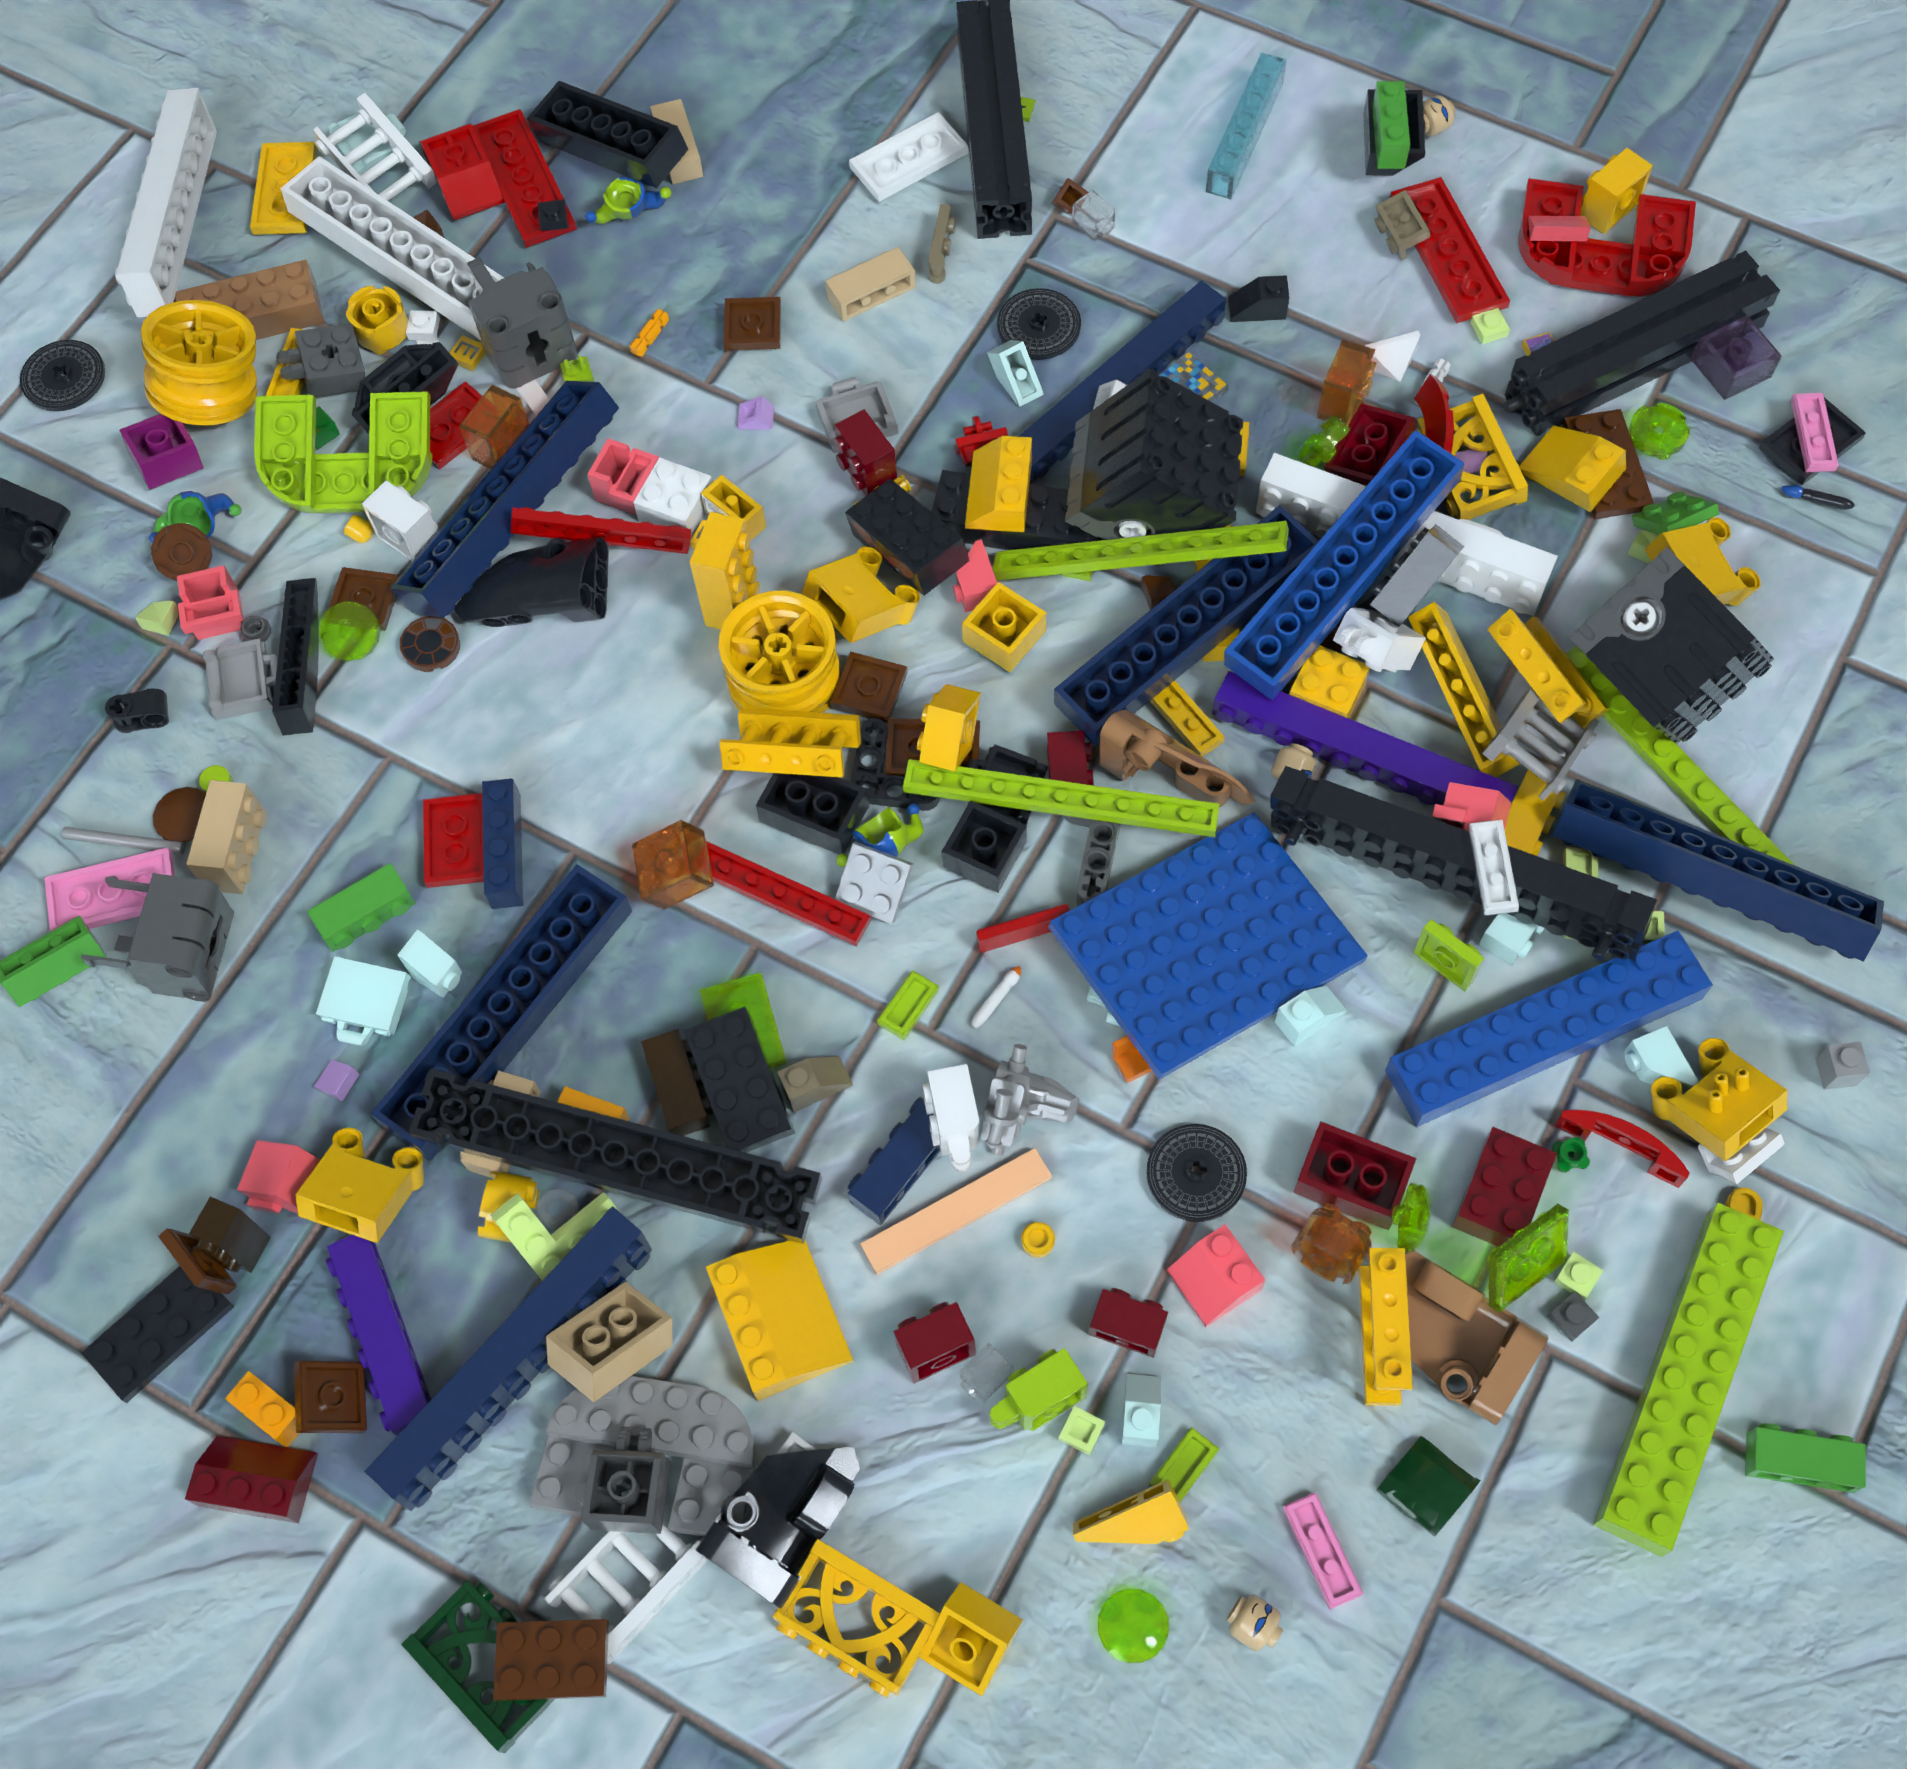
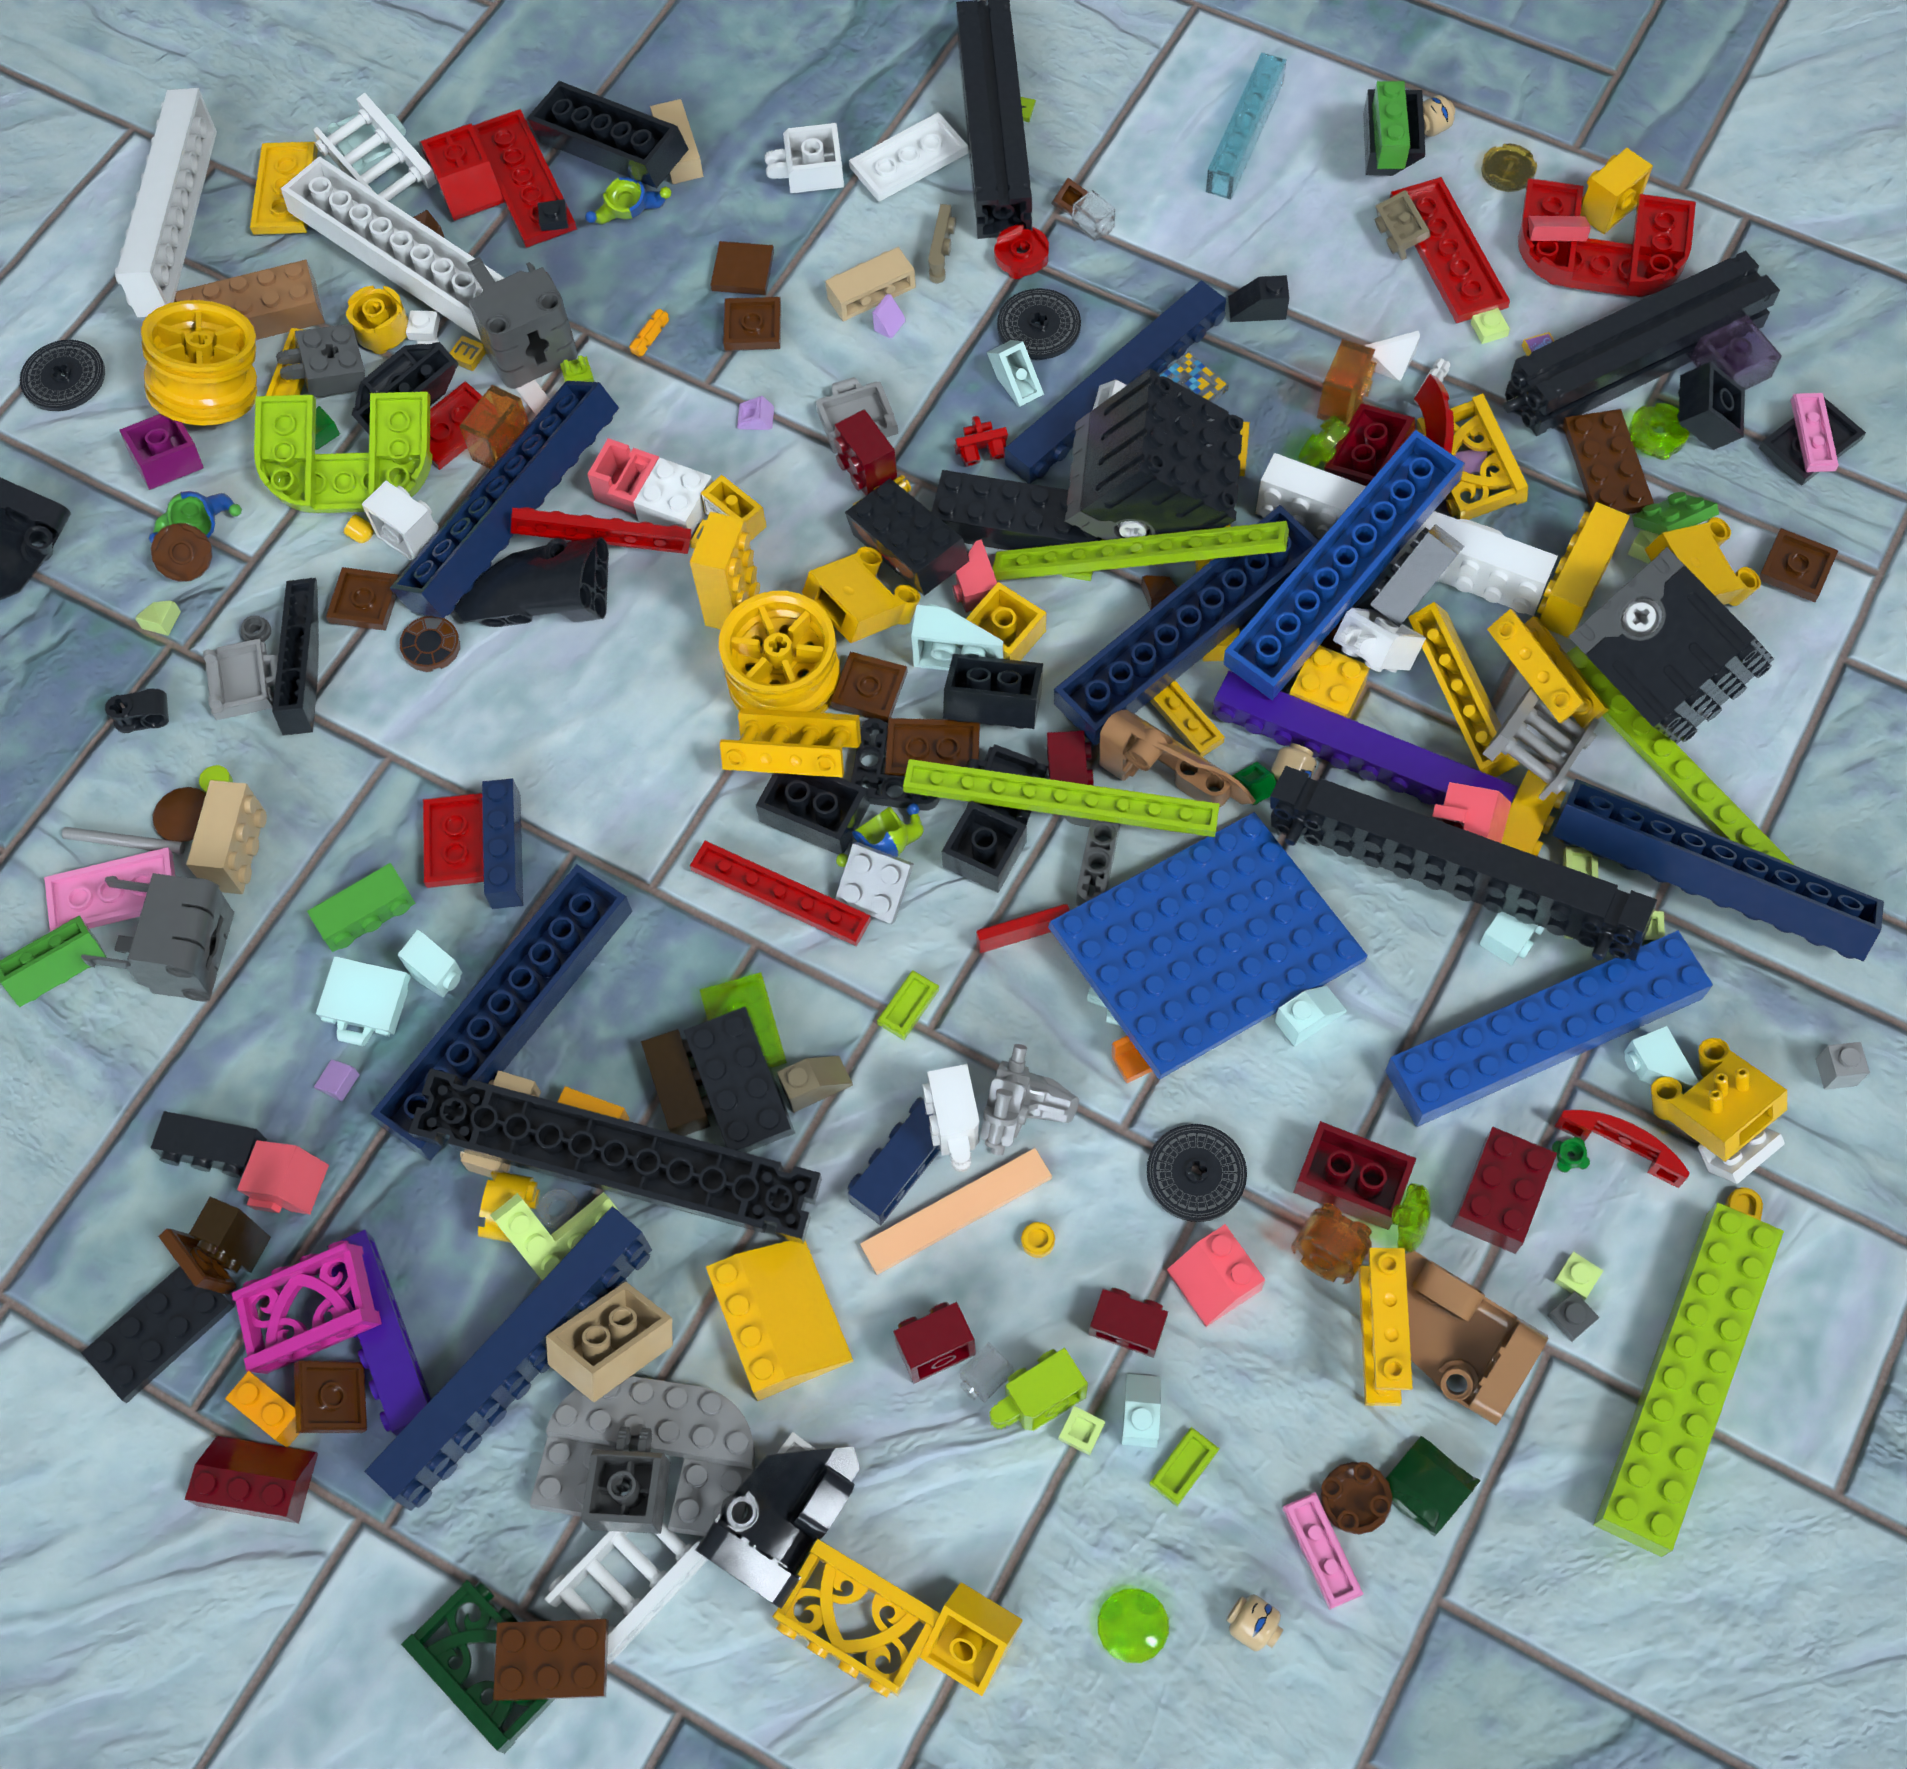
(204, 1143): none -> black brick
(209, 603): coral plate -> none
(345, 1322): none -> dark pink fence
(349, 631): clear neon green tile -> none
(356, 1192): yellow piece -> none
(672, 864): clear orange brick -> none
(742, 268): none -> reddish brown tile
(809, 159): none -> white hinge
(887, 317): none -> lavender slope
(941, 633): none -> light aqua slope
(948, 727): yellow brick -> none
(993, 691): none -> black brick
(996, 997): white piece -> none
(1000, 485): yellow slope -> none
(1025, 263): none -> red plate
(1140, 1519): yellow slope -> none
(1257, 781): none -> green slope
(1356, 1497): none -> reddish brown dish
(1448, 954): lime plate -> none
(1493, 867): white tile -> none
(1508, 167): none -> clear yellow tile
(1528, 1257): clear neon green plate -> none
(1575, 465): yellow slope -> none
(1581, 569): none -> yellow brick
(1711, 406): none -> black brick
(1797, 491): black piece -> none
(1798, 565): none -> reddish brown plate
(1805, 1458): bright green brick -> none

